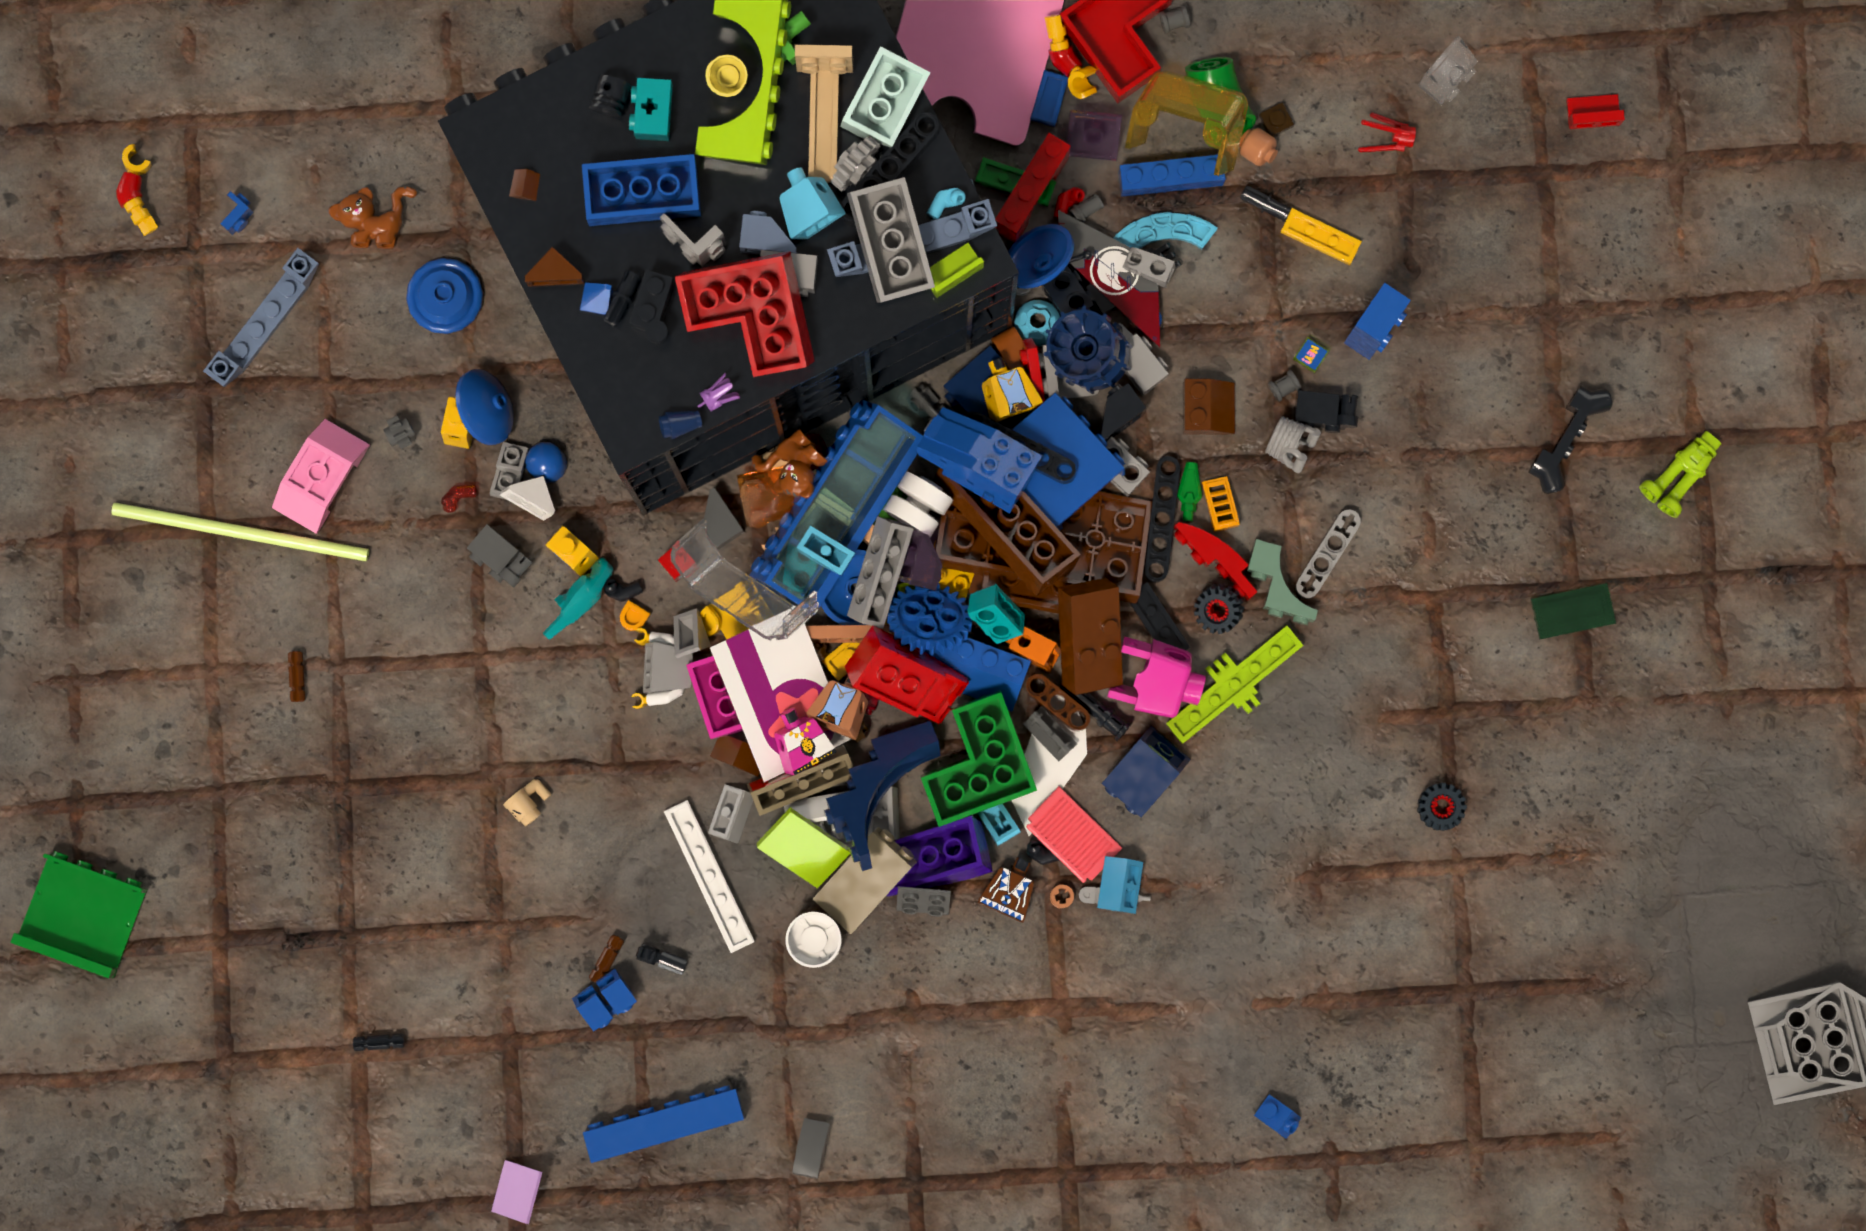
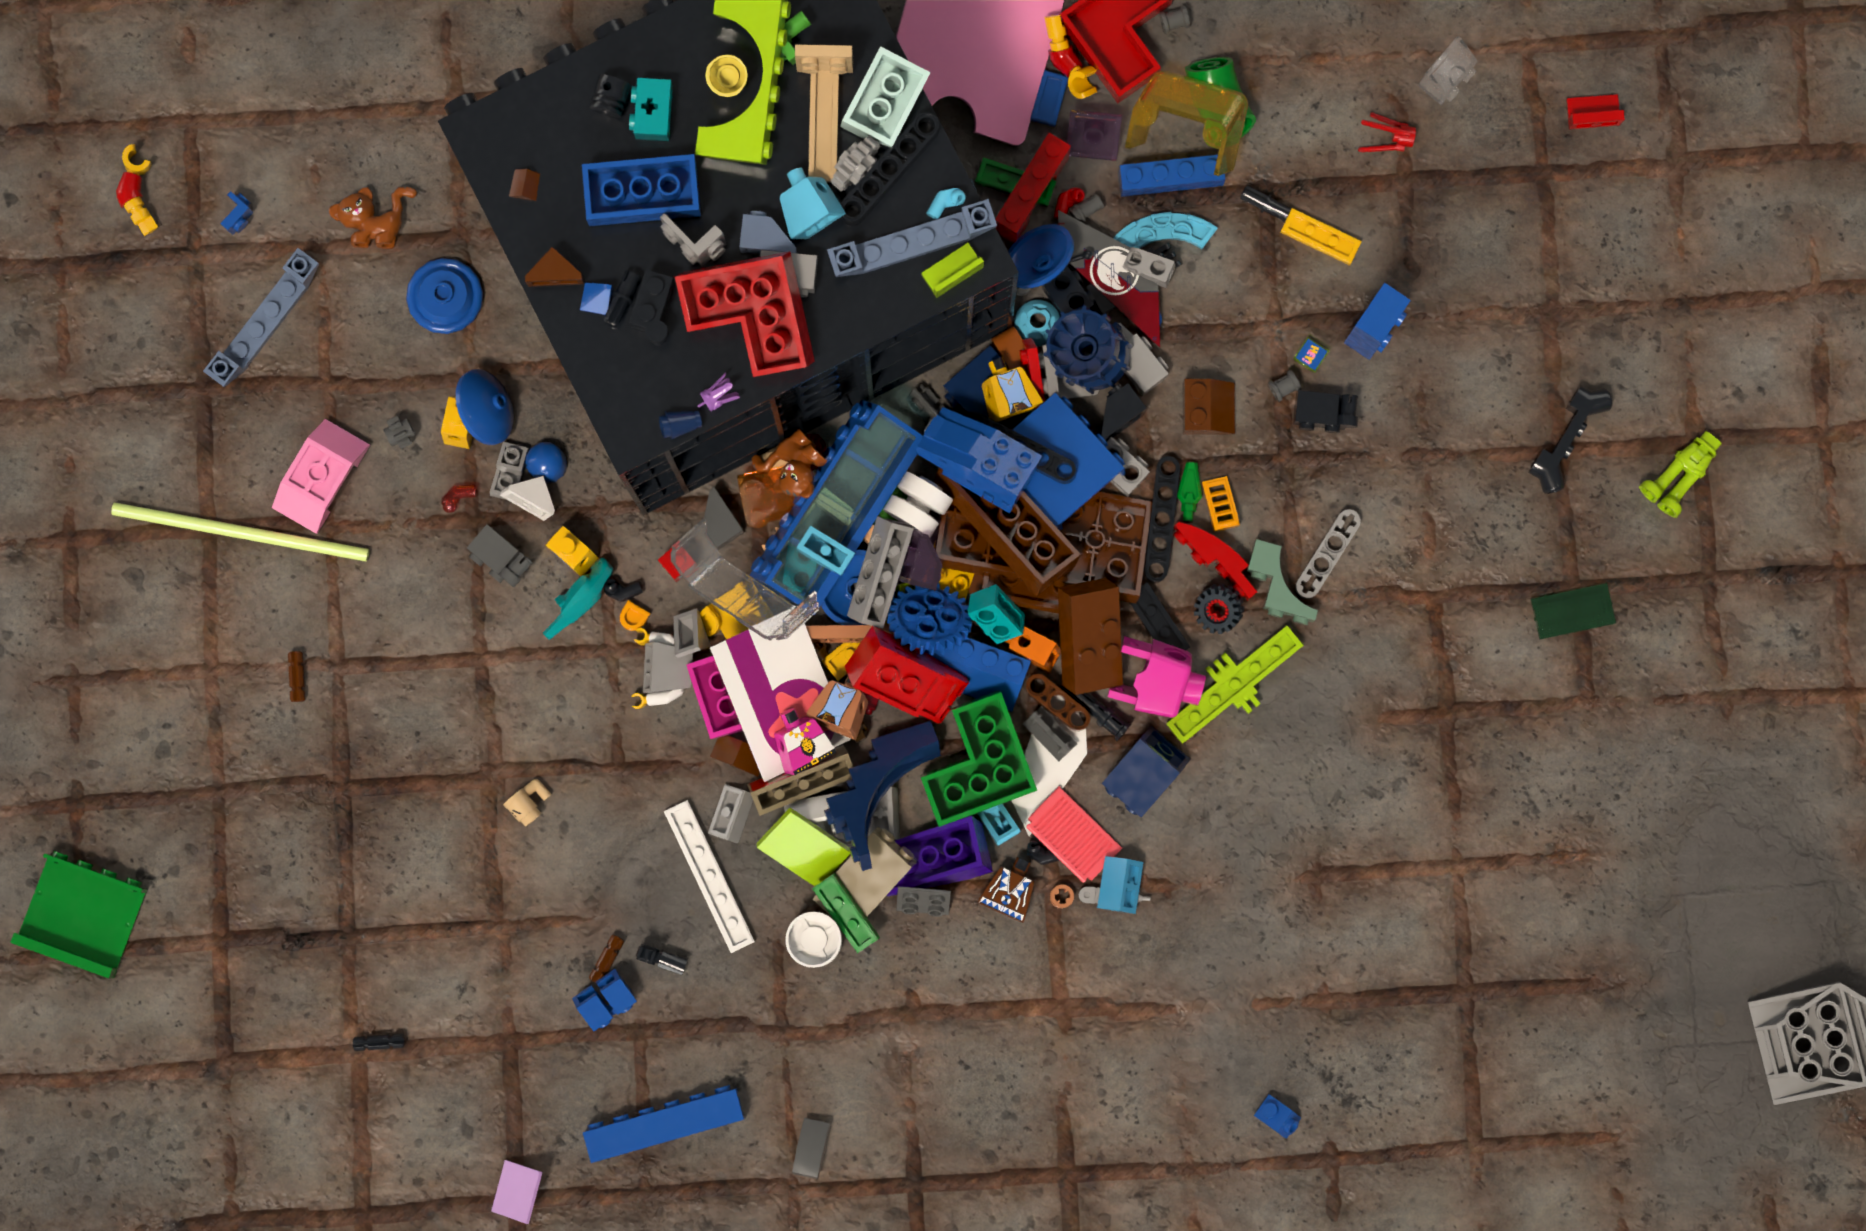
(846, 913): none -> green tile
(890, 240): light grey brick -> none
(1258, 146): nougat head -> none
(1276, 120): dark brown plate -> none
(1285, 442): light grey piece -> none
(1454, 811): black bush -> none

